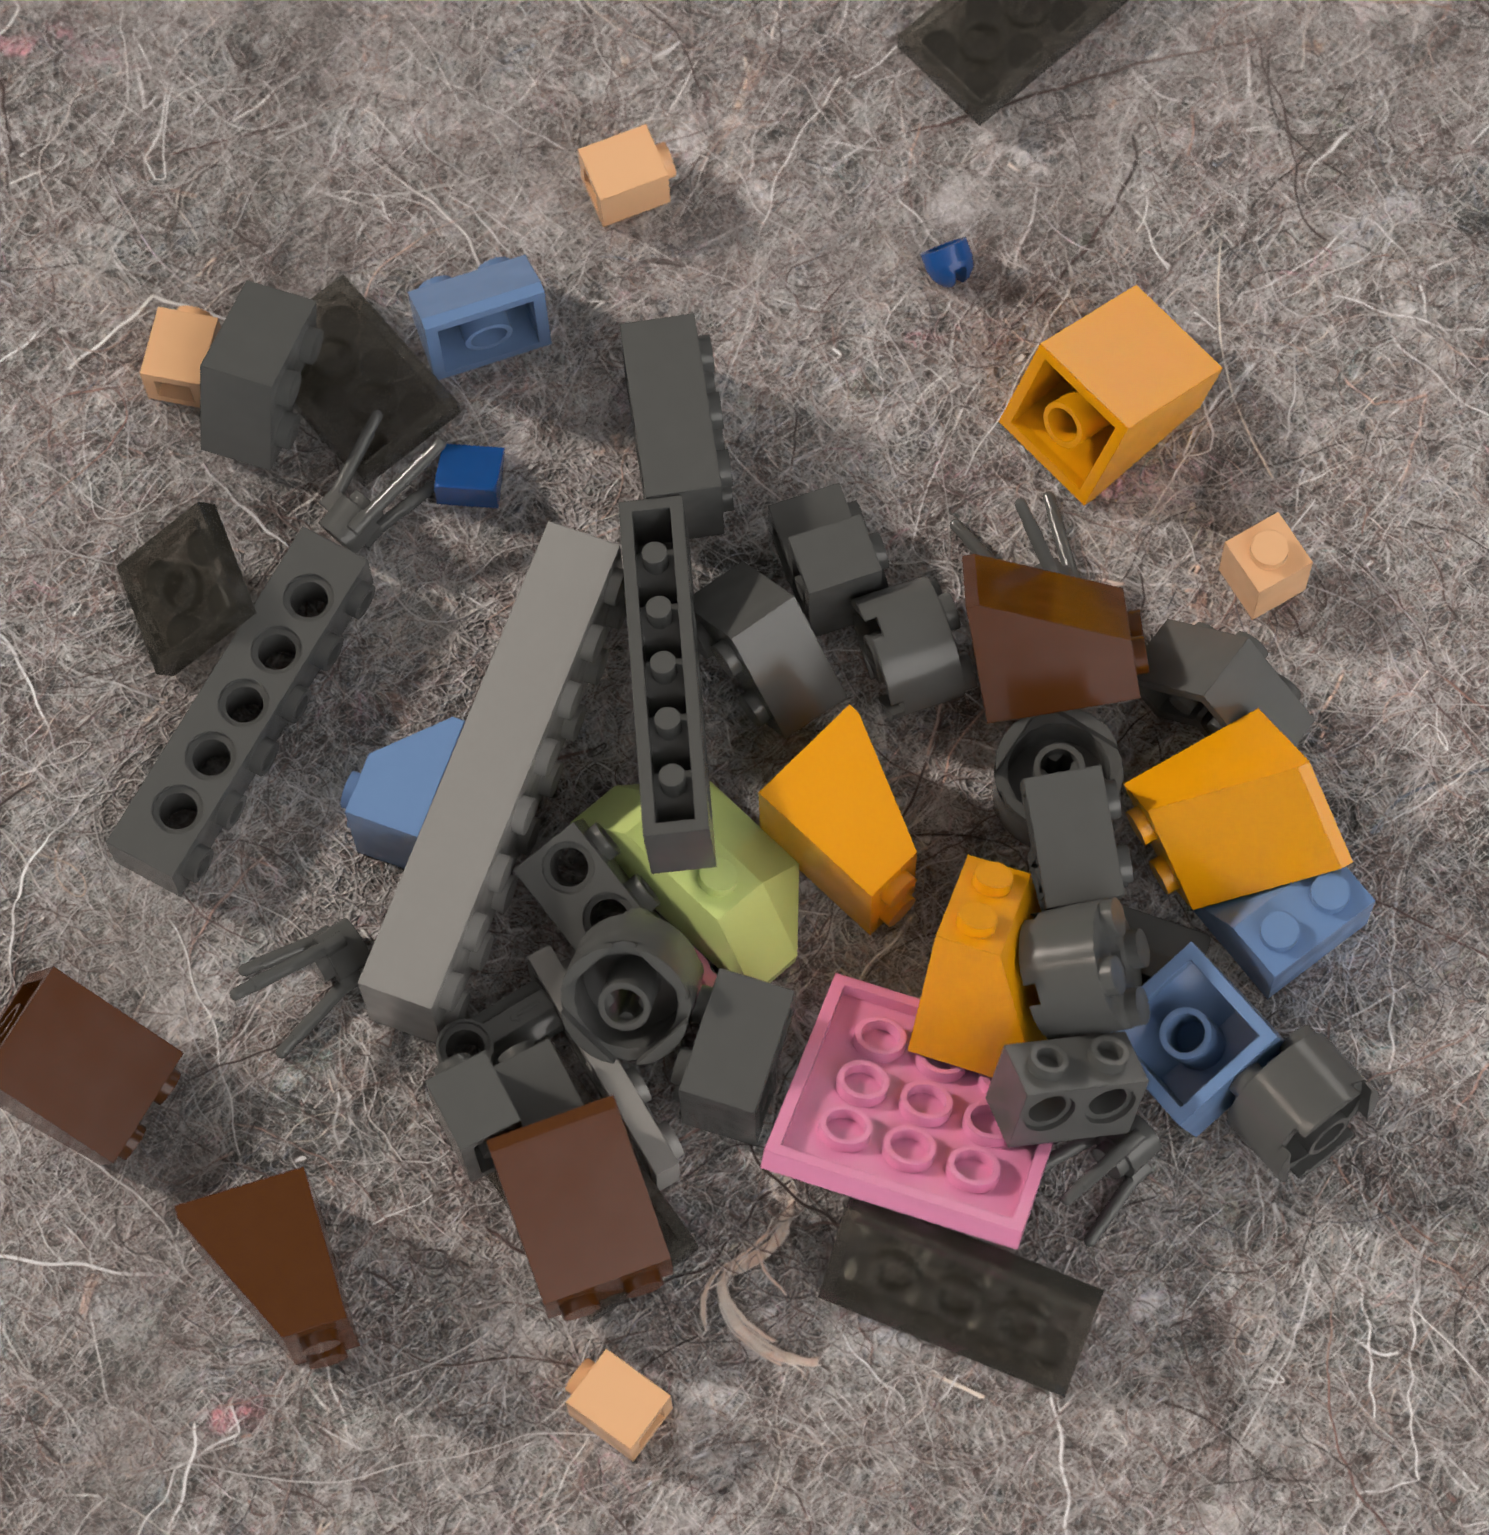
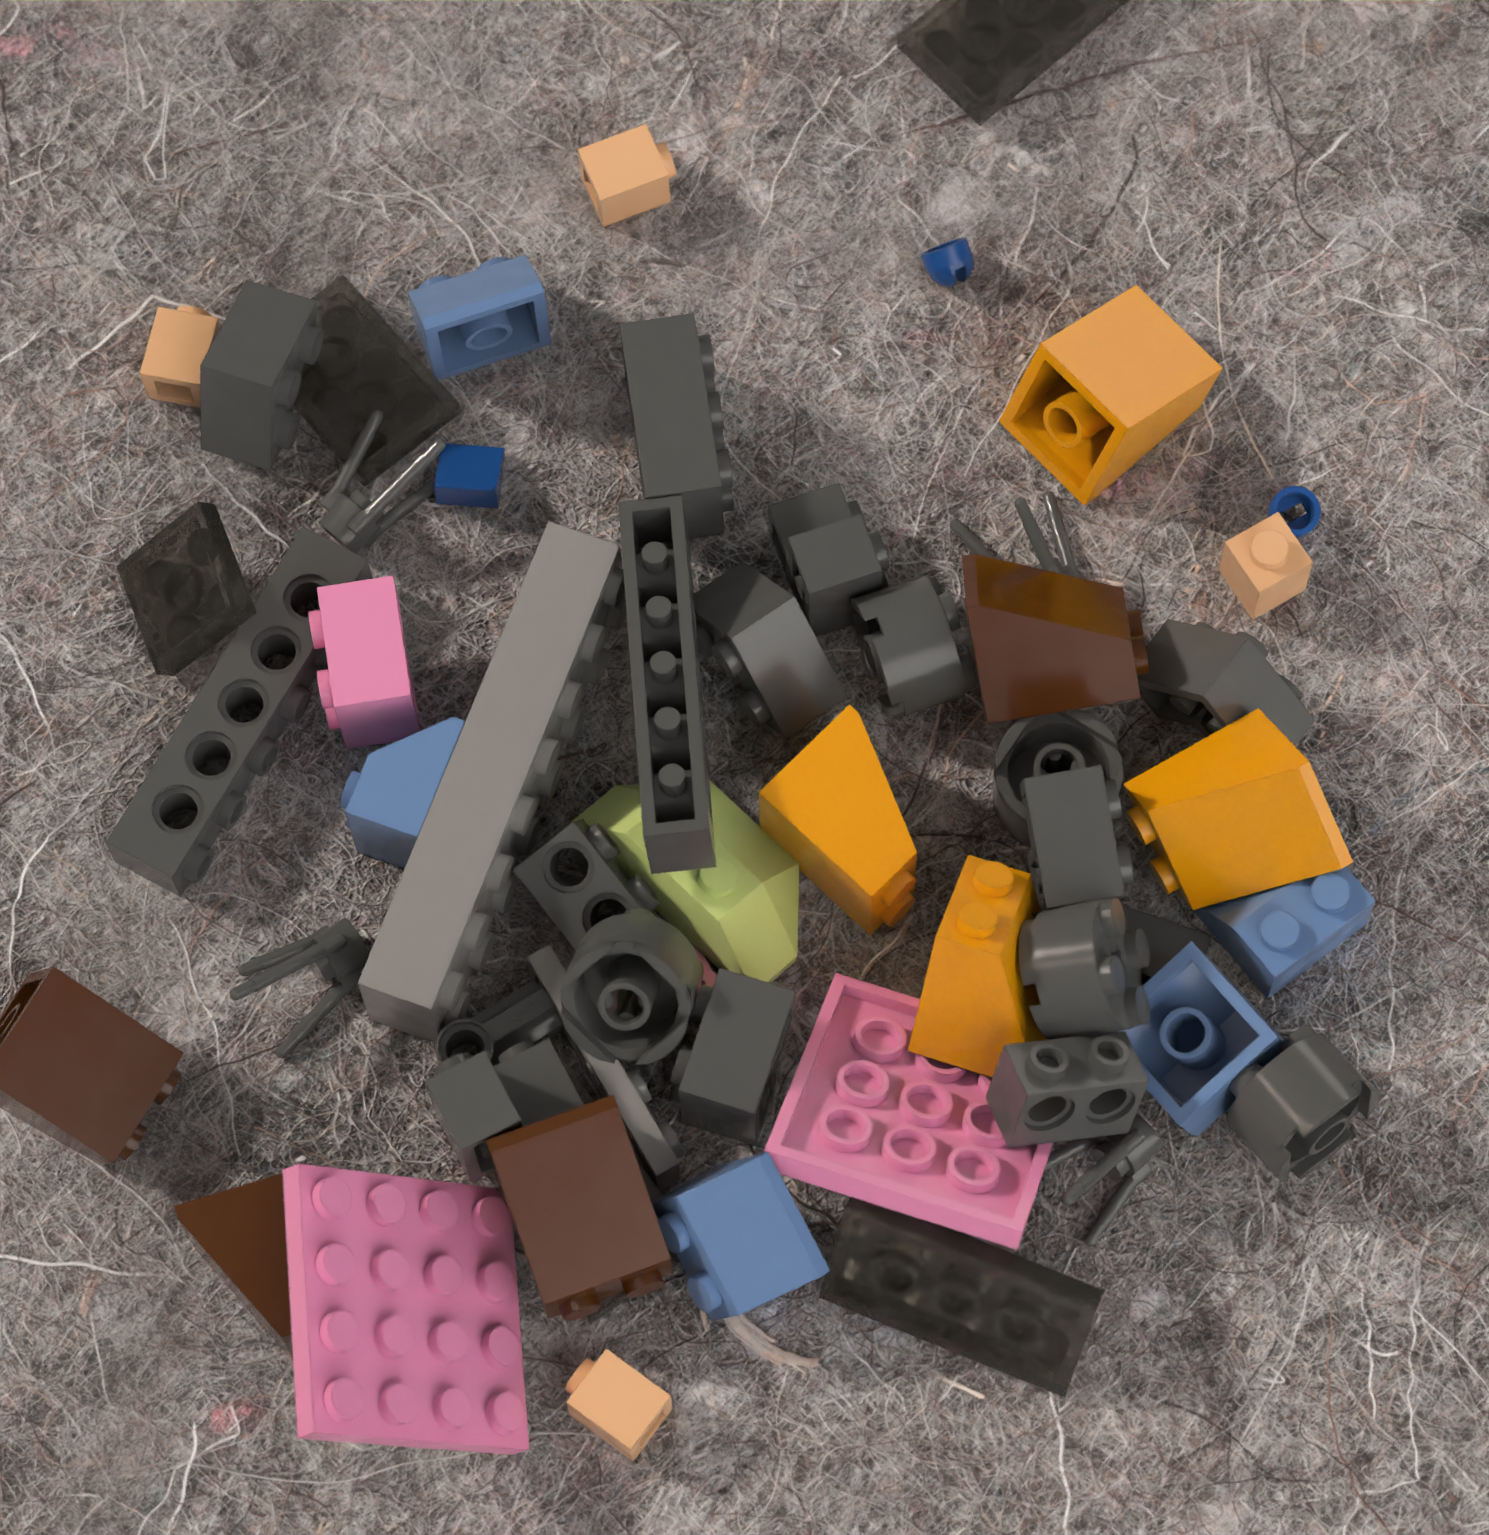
(368, 672): none -> bright pink brick
(403, 1312): none -> bright pink plate
(738, 1237): none -> medium blue slope
(1291, 497): none -> blue hinge

